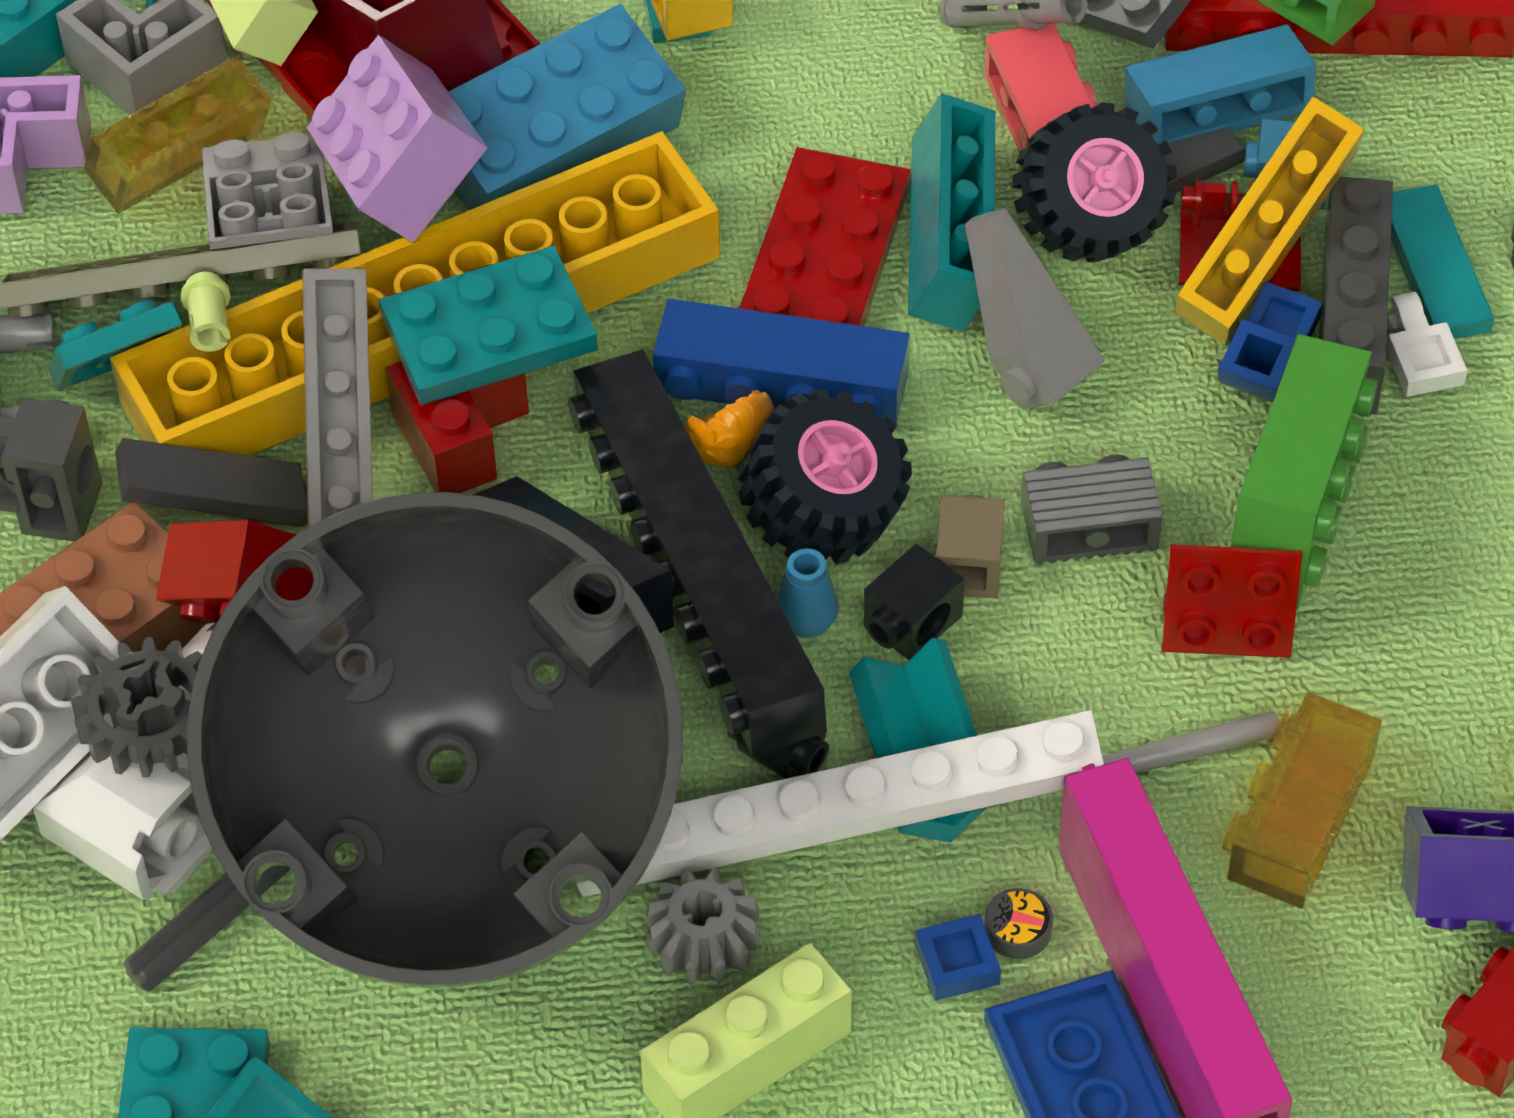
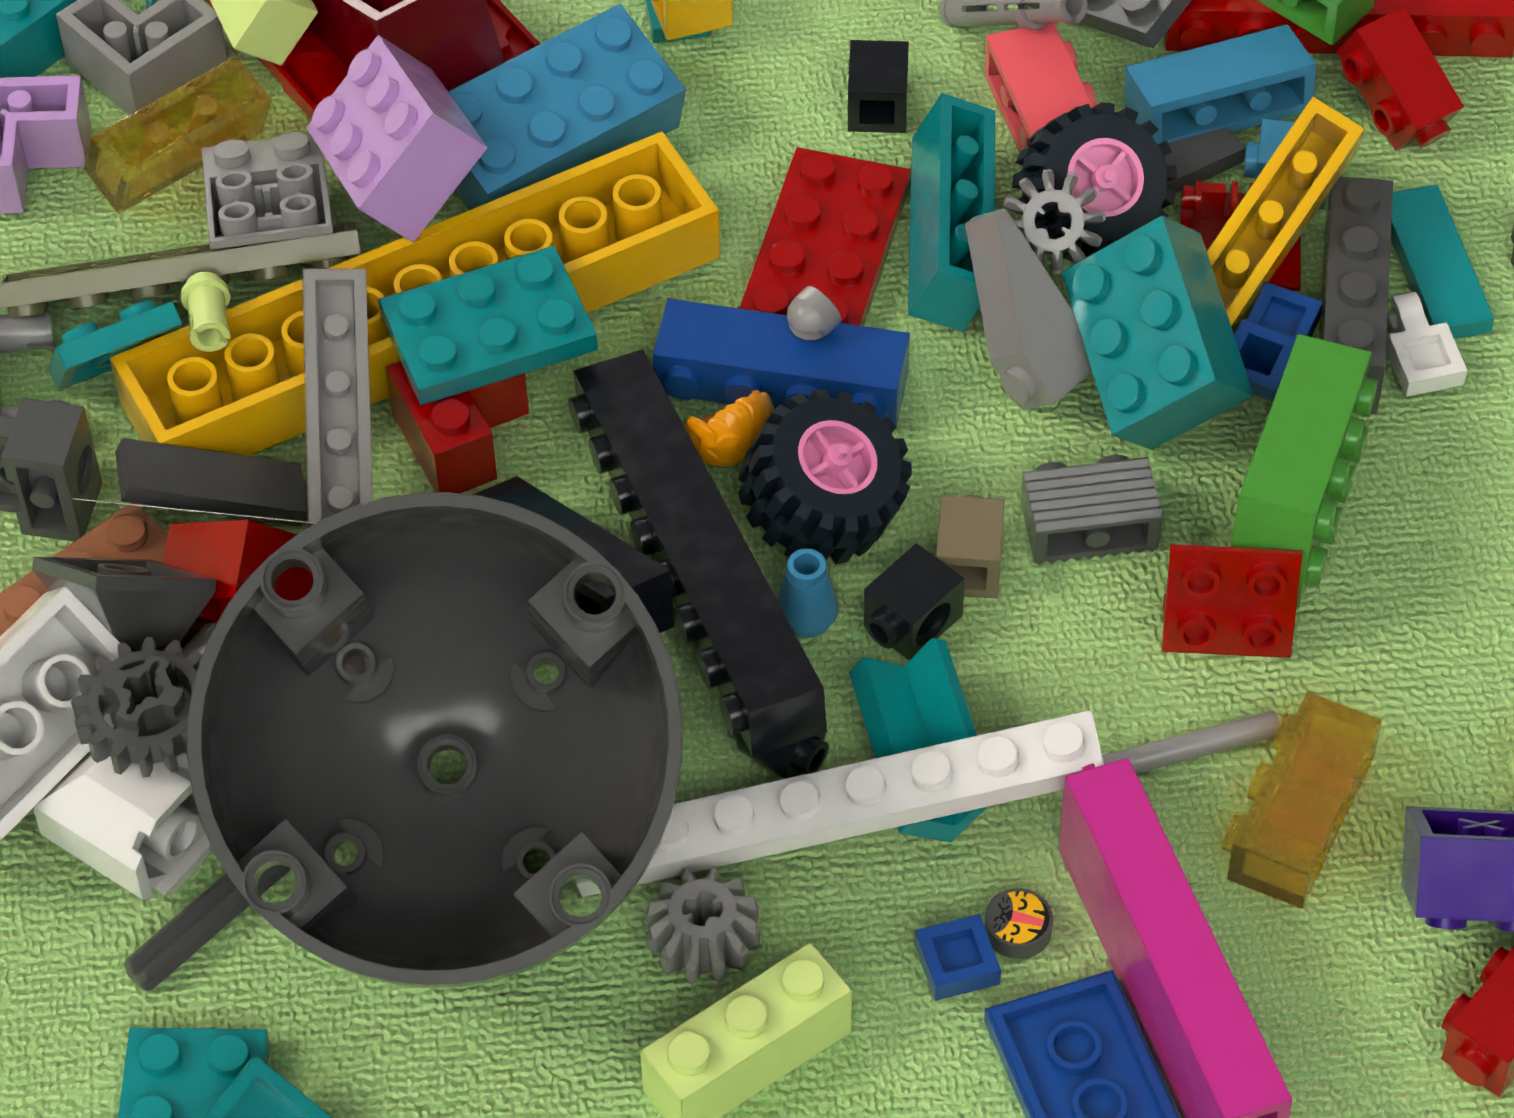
(132, 595): none -> dark grey slope
(197, 511): none -> white sticker
(812, 315): none -> light grey hinge
(878, 86): none -> black brick
(1066, 206): none -> light grey gear
(1156, 333): none -> teal brick
(1400, 80): none -> red brick

